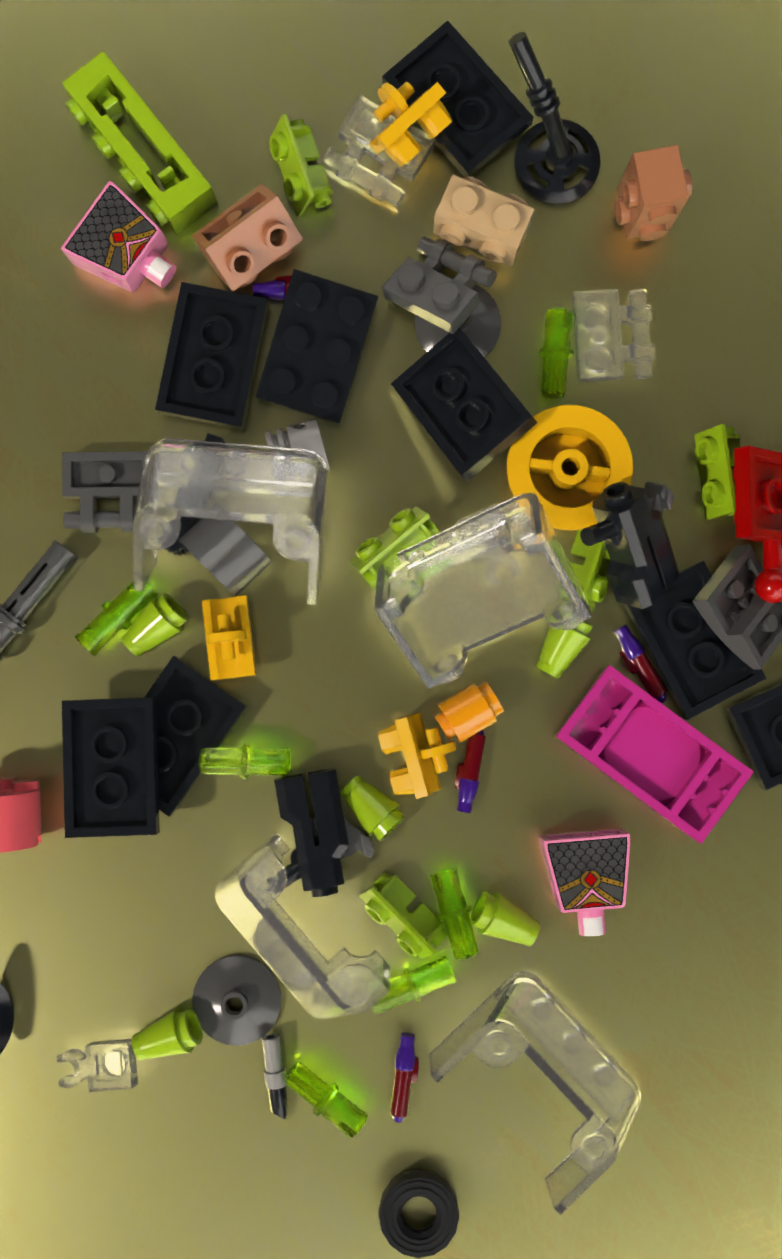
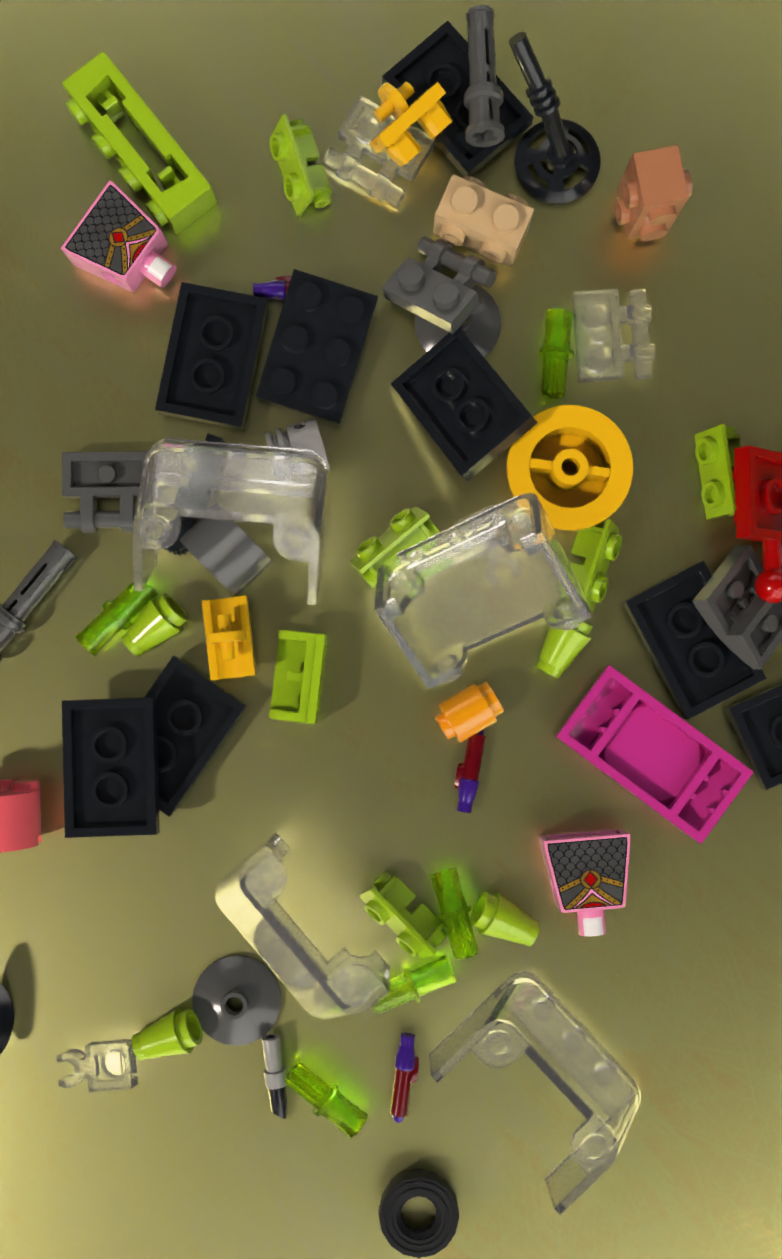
(244, 761): clear neon green axle -> none
(248, 237): nougat brick -> none
(298, 676): none -> lime hinge
(322, 839): black piece -> none
(372, 808): lime cone -> none
(422, 753): yellow hips -> none
(483, 94): none -> dark grey pin
(635, 540): black piece -> none
(638, 662): piece -> none

